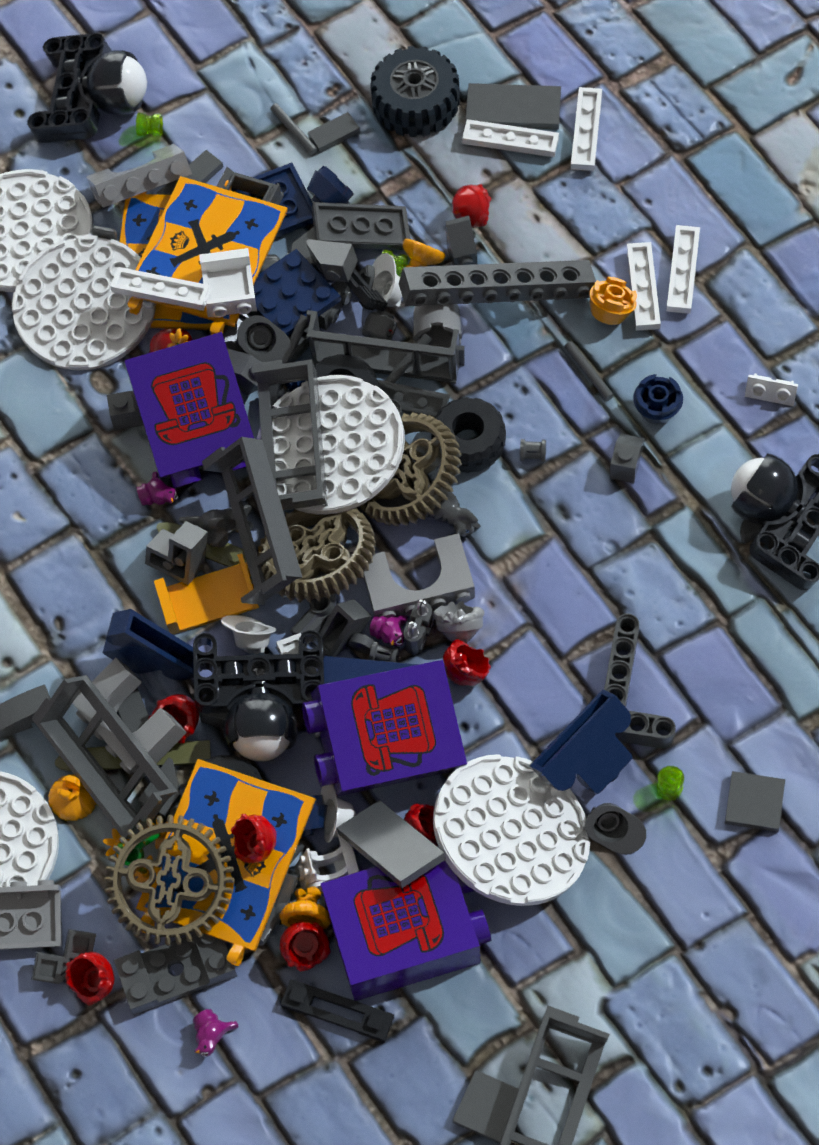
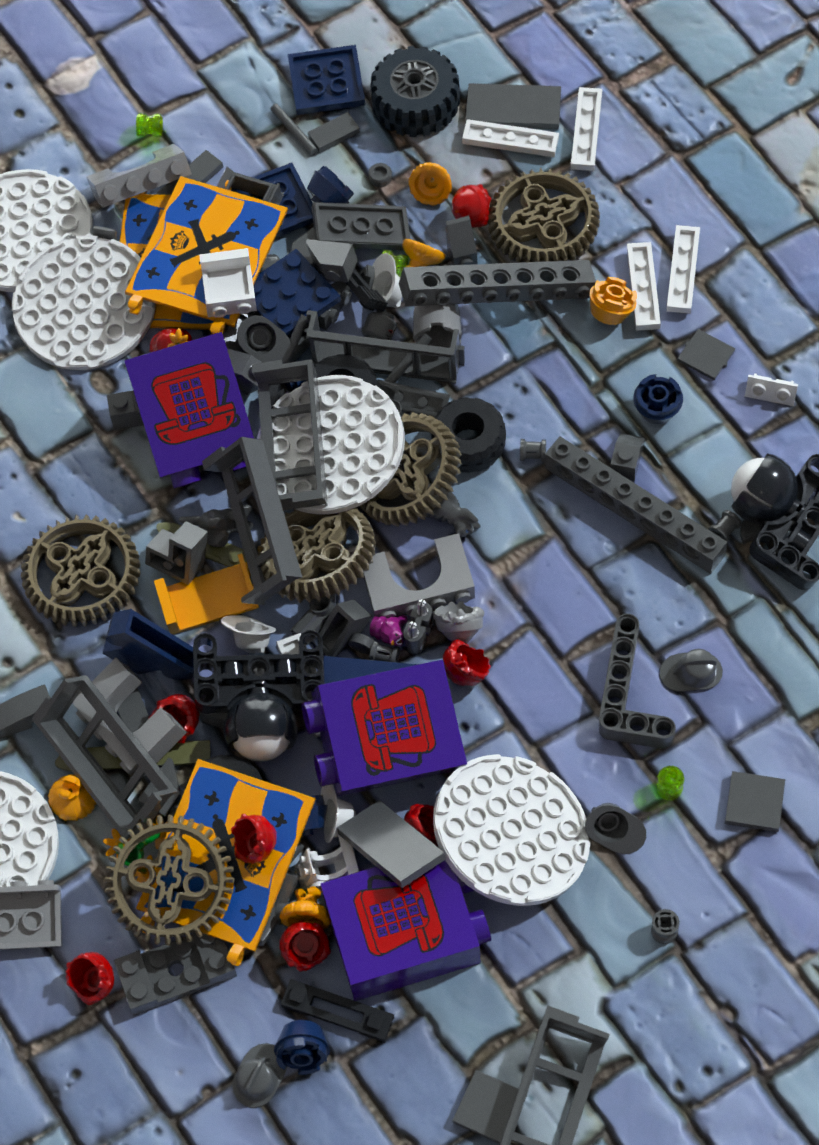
(52, 967): dark grey tile -> none
(80, 570): none -> dark tan gear
(86, 80): black beam -> none
(156, 492): magenta animal -> none
(160, 288): white plate -> none
(210, 1031): magenta animal -> none
(258, 1076): none -> dark grey piece
(302, 1047): none -> dark blue cone
(326, 79): none -> dark blue plate
(380, 175): none -> dark grey tile
(425, 188): none -> light orange hair
(543, 217): none -> dark tan gear
(587, 747): dark blue brick -> none
(589, 371): dark grey bar -> none
(635, 505): none -> dark grey brick
(662, 931): none -> dark grey wheel
(691, 671): none -> dark grey piece
(706, 354): none -> dark grey piece
(726, 525): none -> dark grey bush

